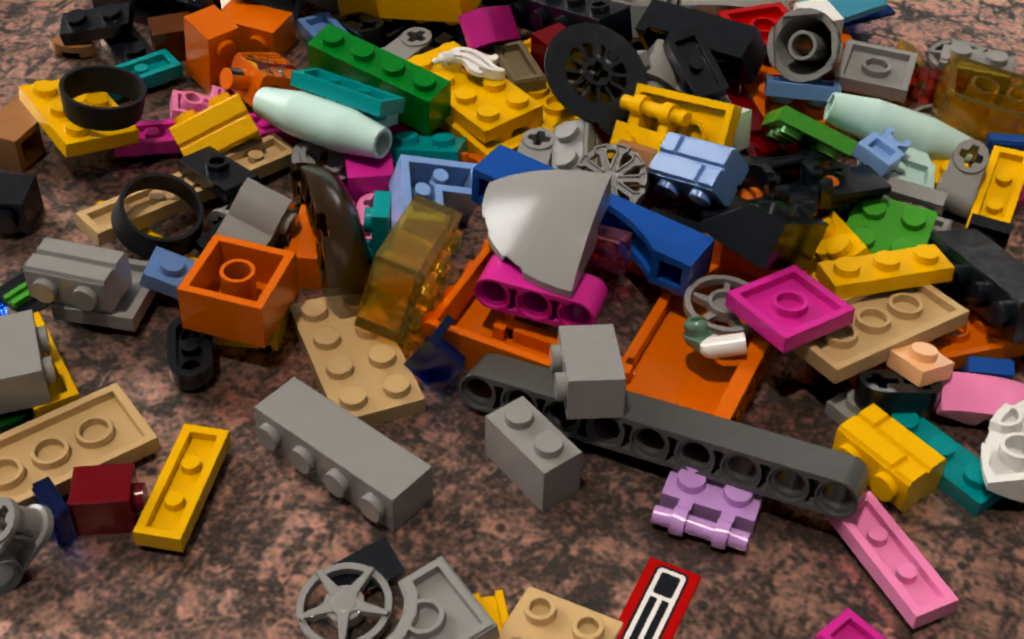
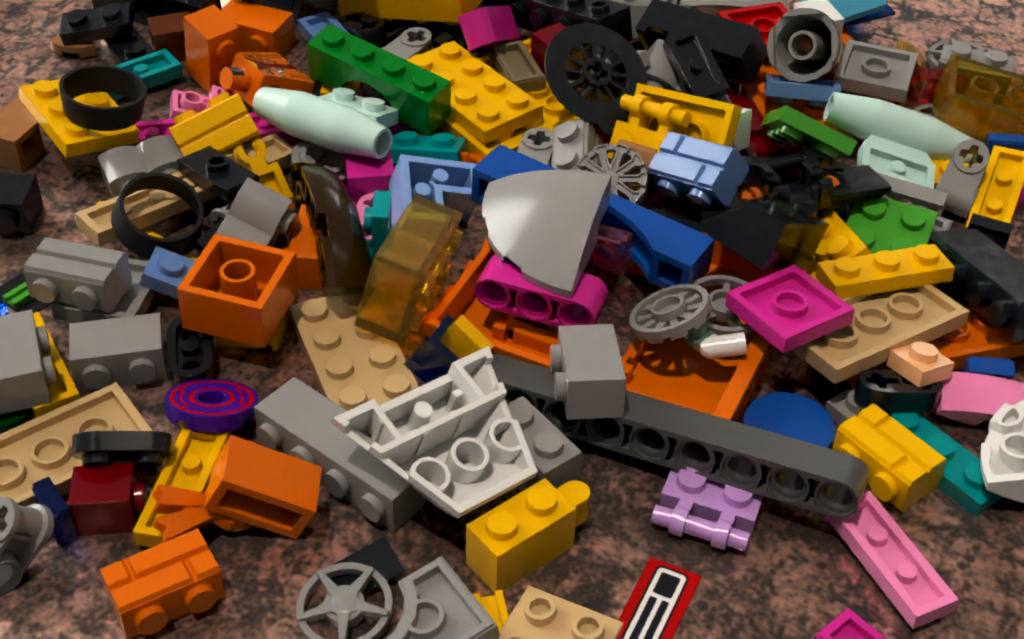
(104, 447): none -> black plate
(119, 351): none -> light grey brick
(125, 163): none -> light grey brick
(163, 584): none -> orange brick
(187, 513): none -> orange piece
(211, 405): none -> dark purple tile
(263, 487): none -> orange brick
(269, 175): none -> yellow plate
(372, 101): teal plate -> none
(448, 437): none -> white wedge
(464, 338): none -> yellow tile
(474, 62): white piece -> none
(525, 532): none -> yellow brick
(670, 313): none -> light grey wheel
(792, 417): none -> blue tile
(881, 151): light blue plate -> none

